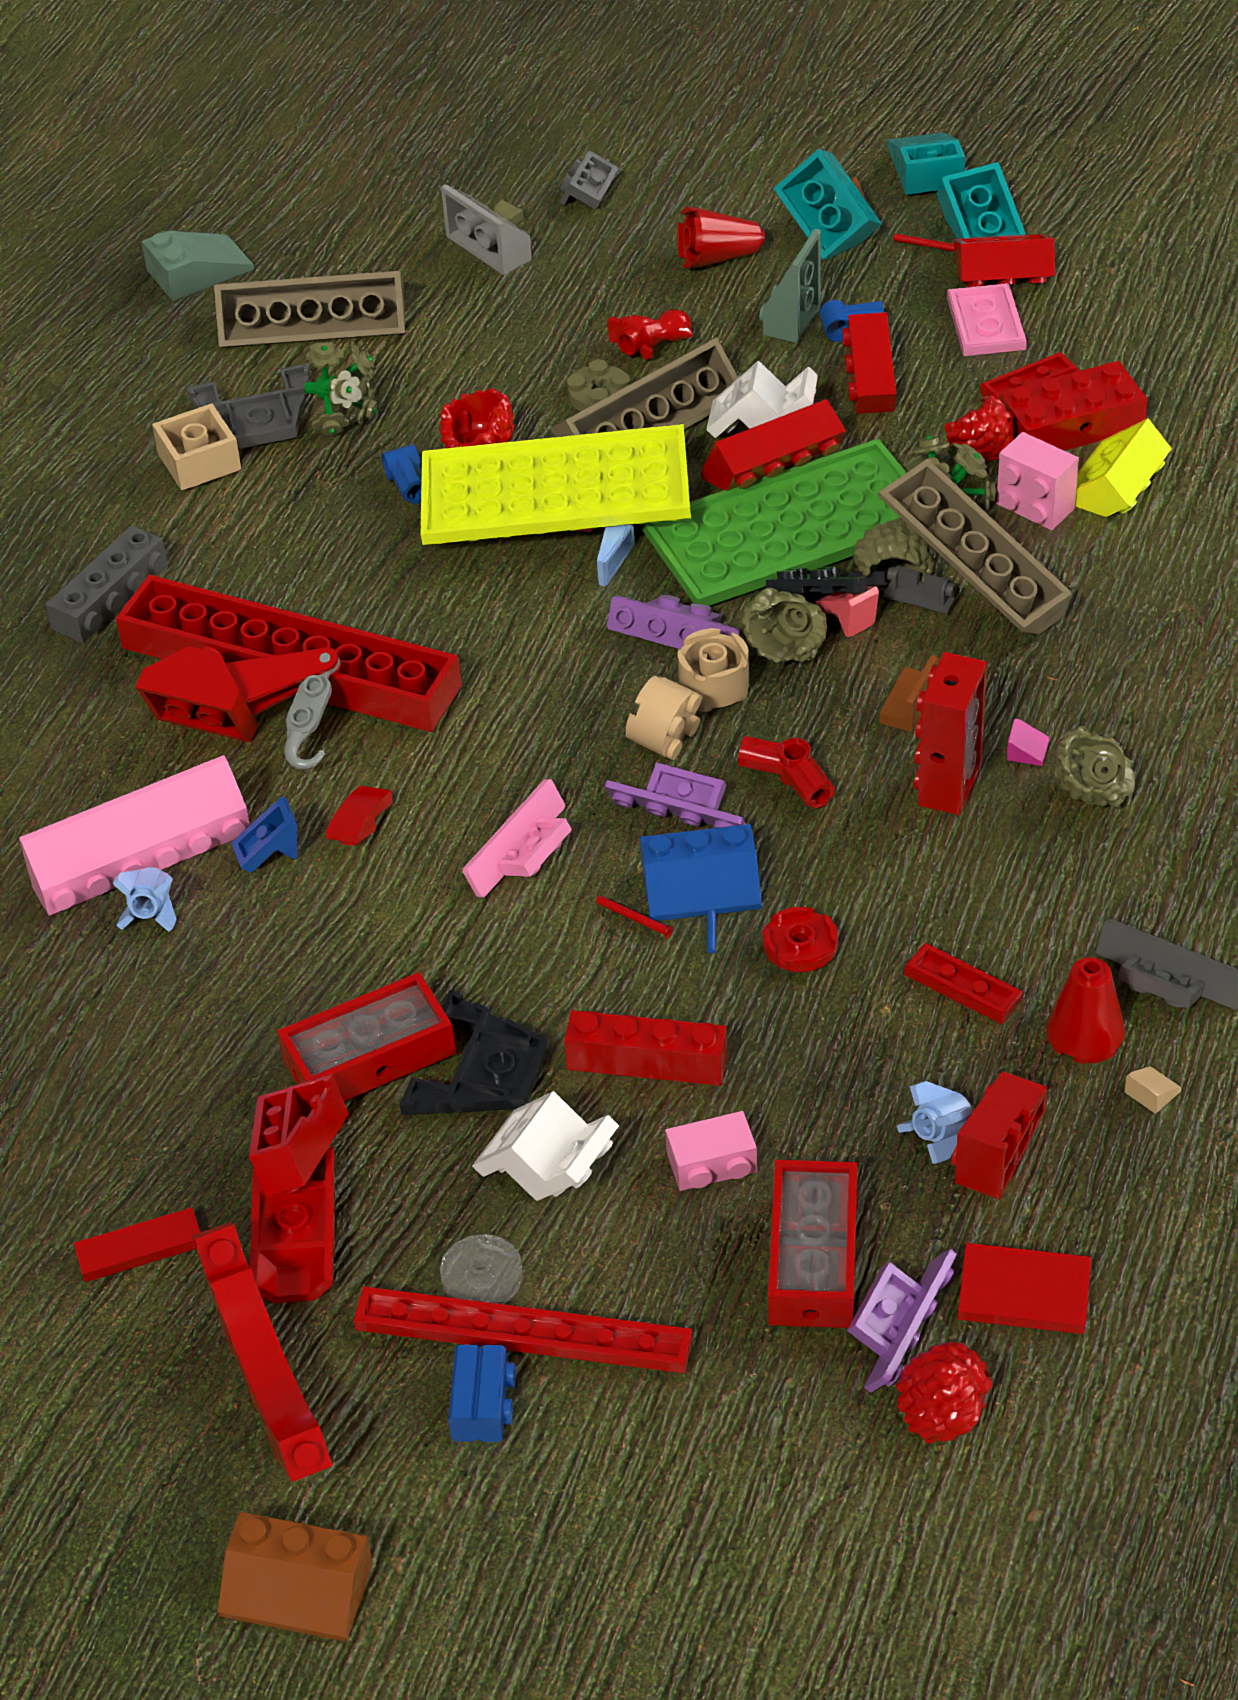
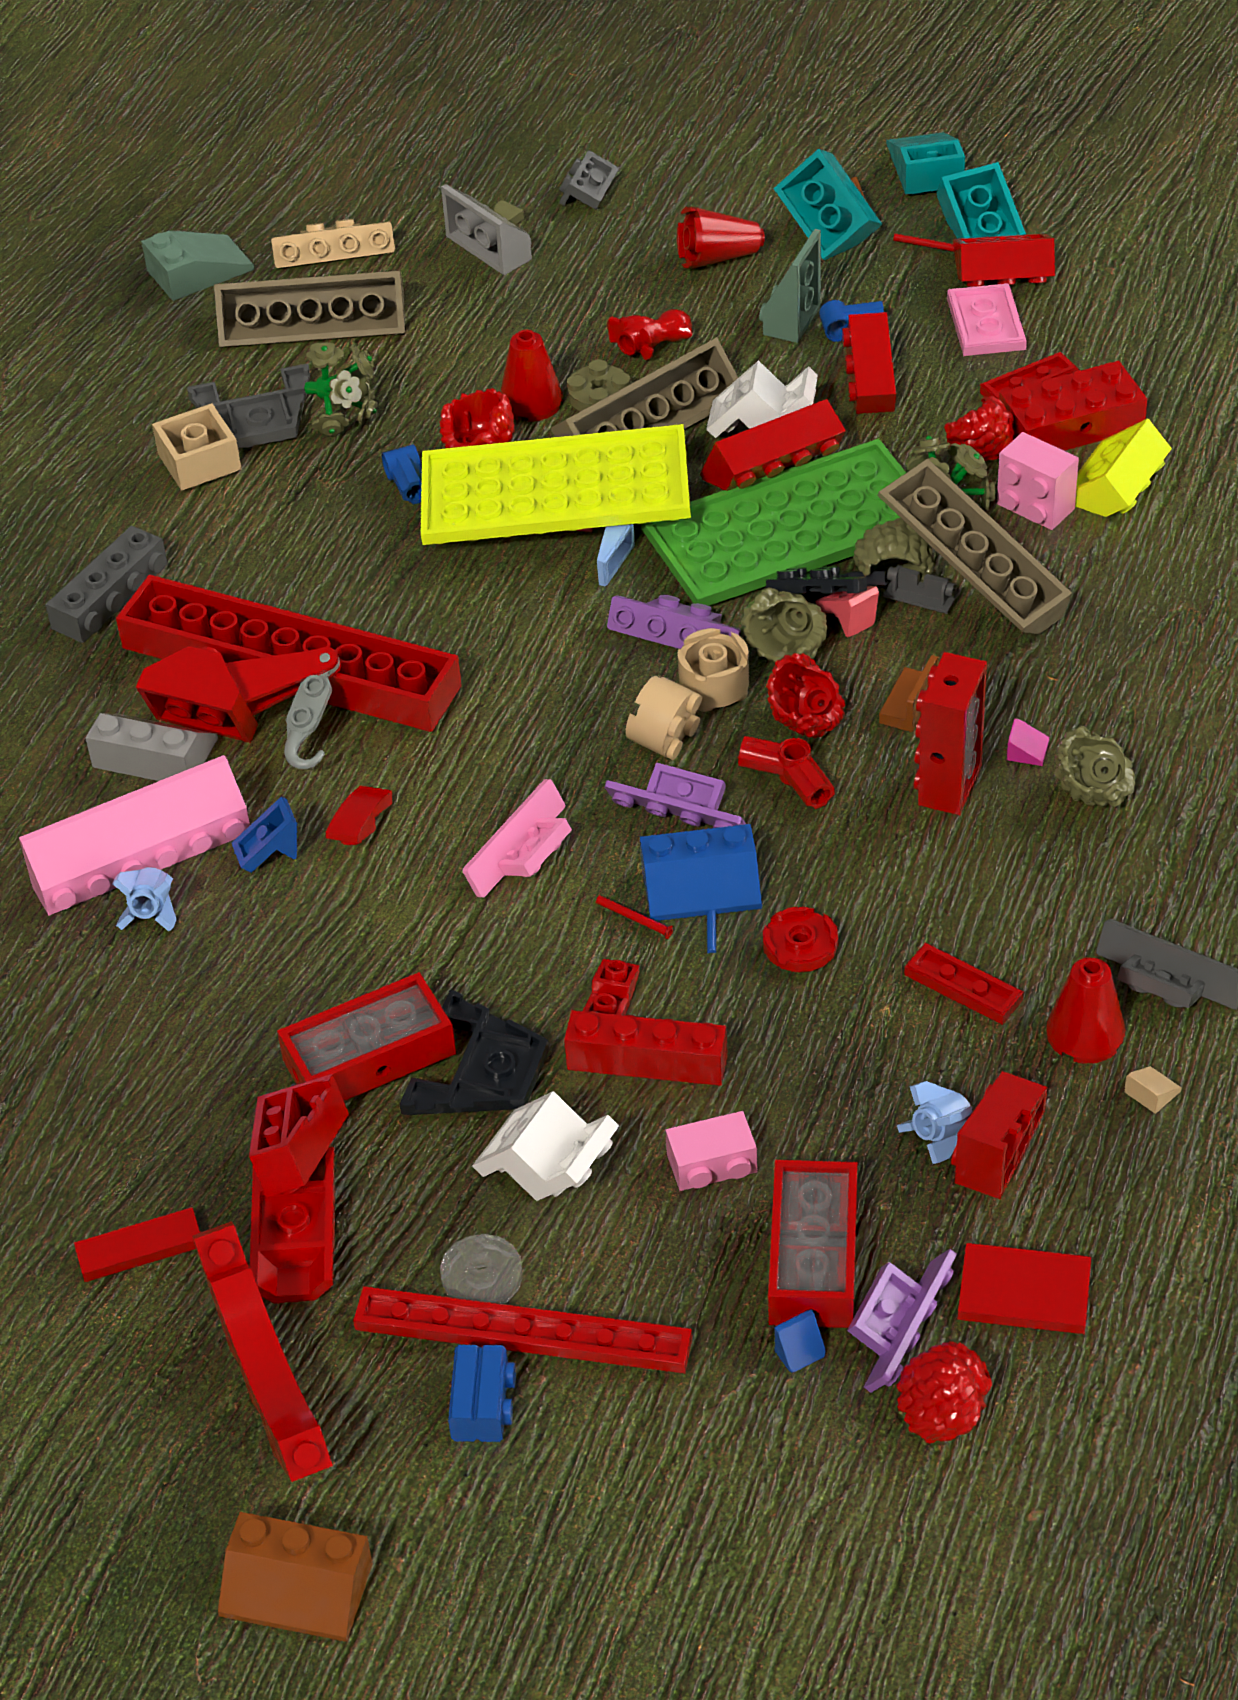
(146, 746): none -> light grey slope
(332, 243): none -> tan bracket
(530, 378): none -> red cone
(613, 987): none -> red slope
(799, 1341): none -> blue slope
(804, 696): none -> red hair

